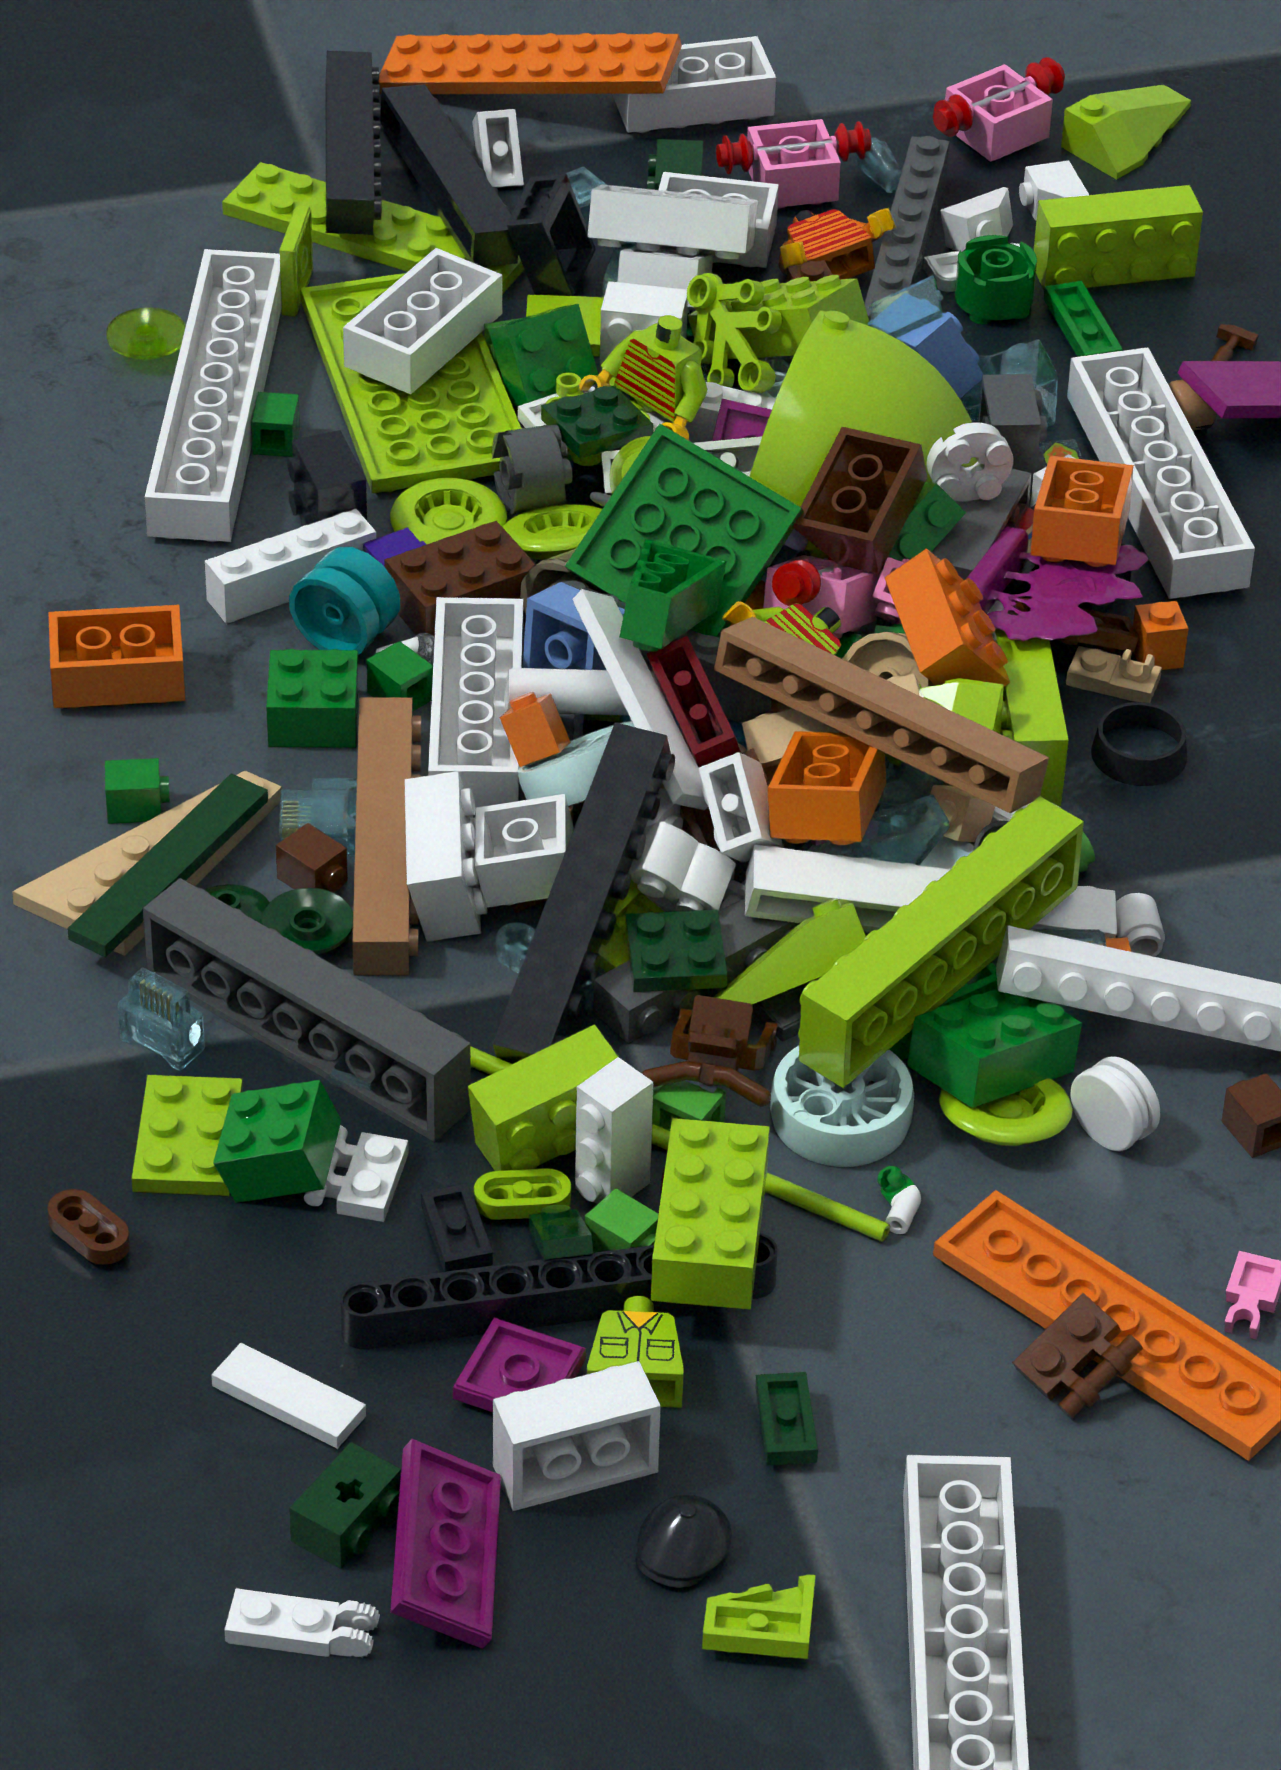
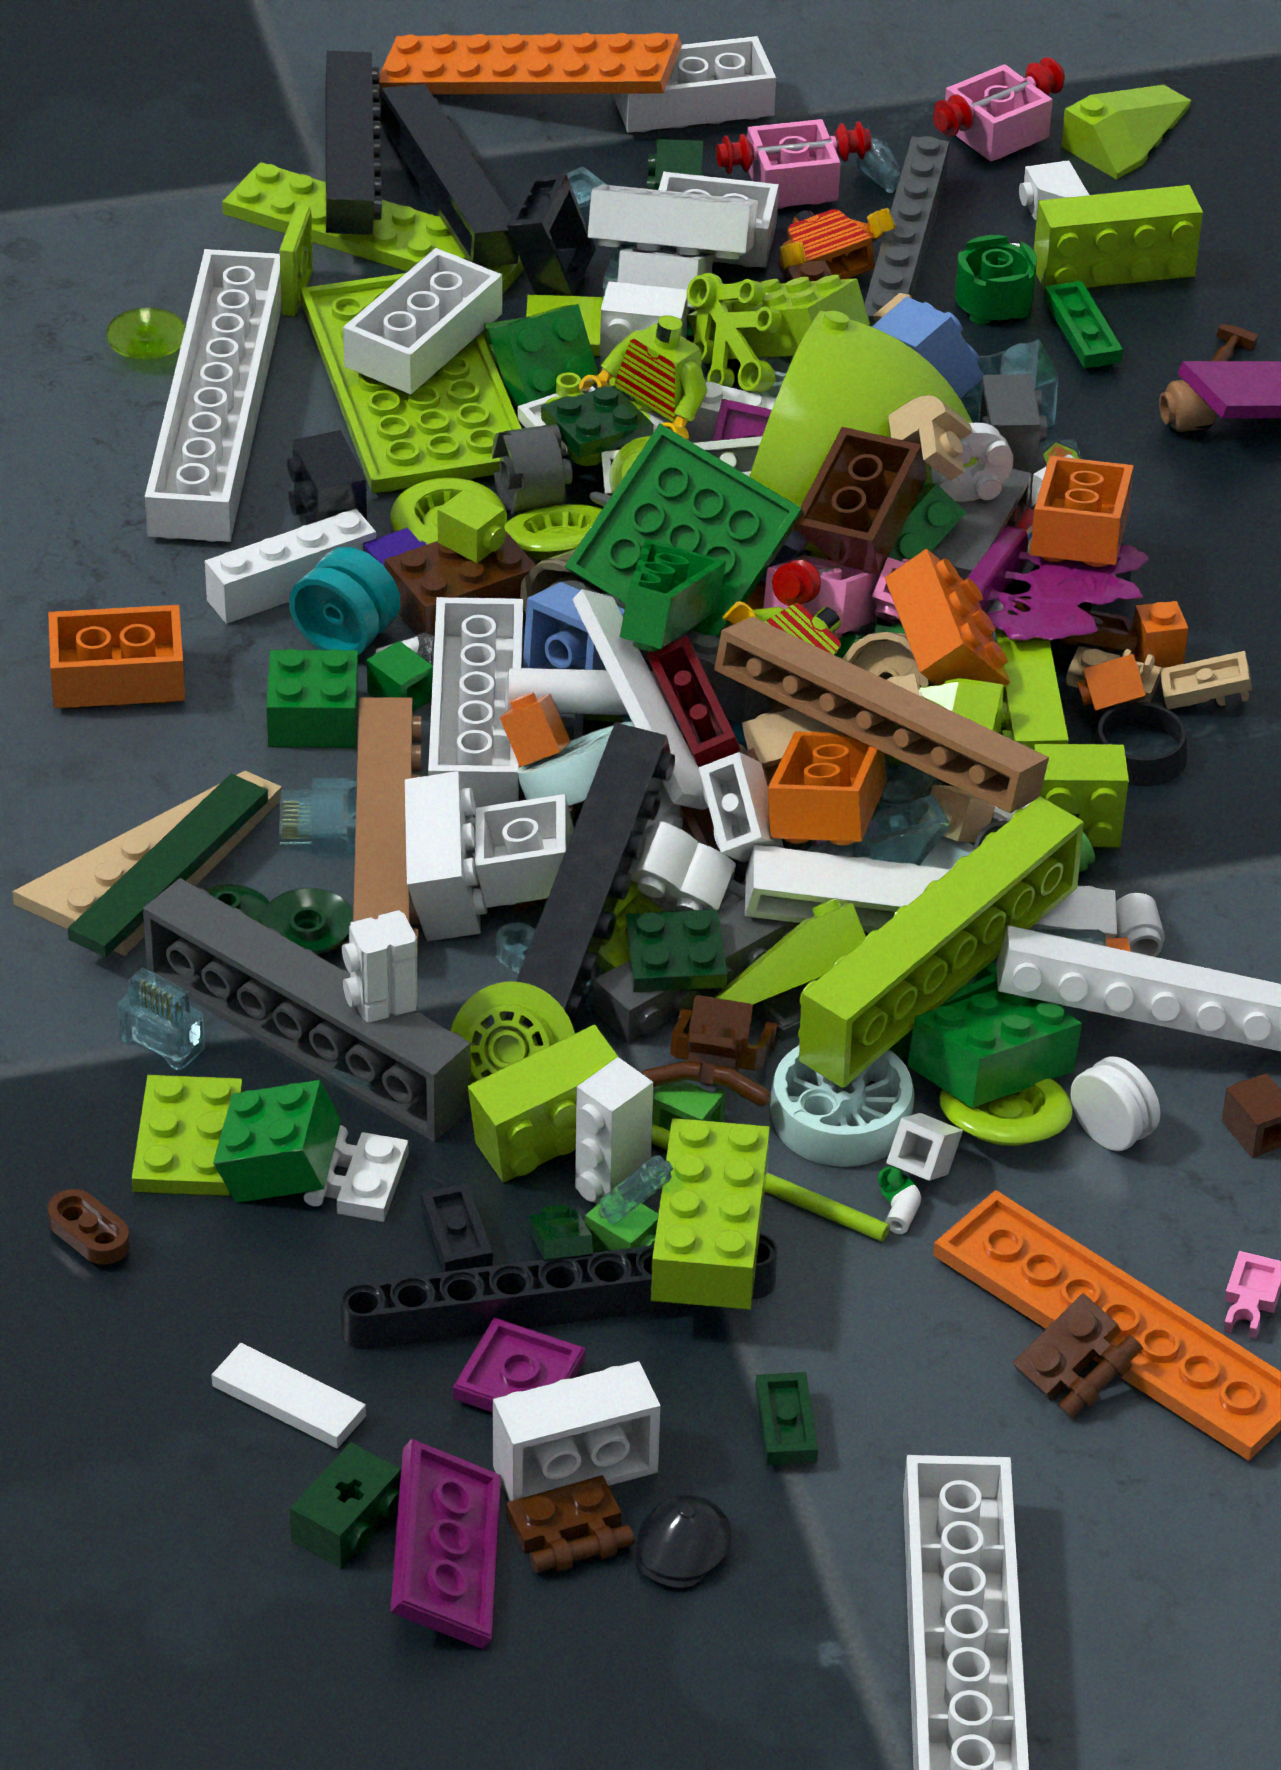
(134, 790): green brick -> none
(275, 424): green brick -> none
(300, 1624): white hinge -> none
(311, 860): reddish brown brick -> none
(381, 966): none -> white brick
(471, 525): none -> lime brick
(498, 147): white slope -> none
(509, 1039): none -> lime wheel
(520, 1192): lime plate -> none
(567, 1514): none -> reddish brown plate
(635, 1189): none -> clear light blue axle
(645, 1338): lime torso -> none
(761, 1620): lime wing -> none
(907, 308): clear light blue piece -> none
(924, 1146): none -> white brick
(936, 428): none -> tan brick
(943, 269): white tile -> none
(977, 217): white slope -> none
(1090, 785): none -> lime brick
(1111, 684): none -> orange brick
(1175, 494): white brick -> none
(1206, 680): none -> tan plate

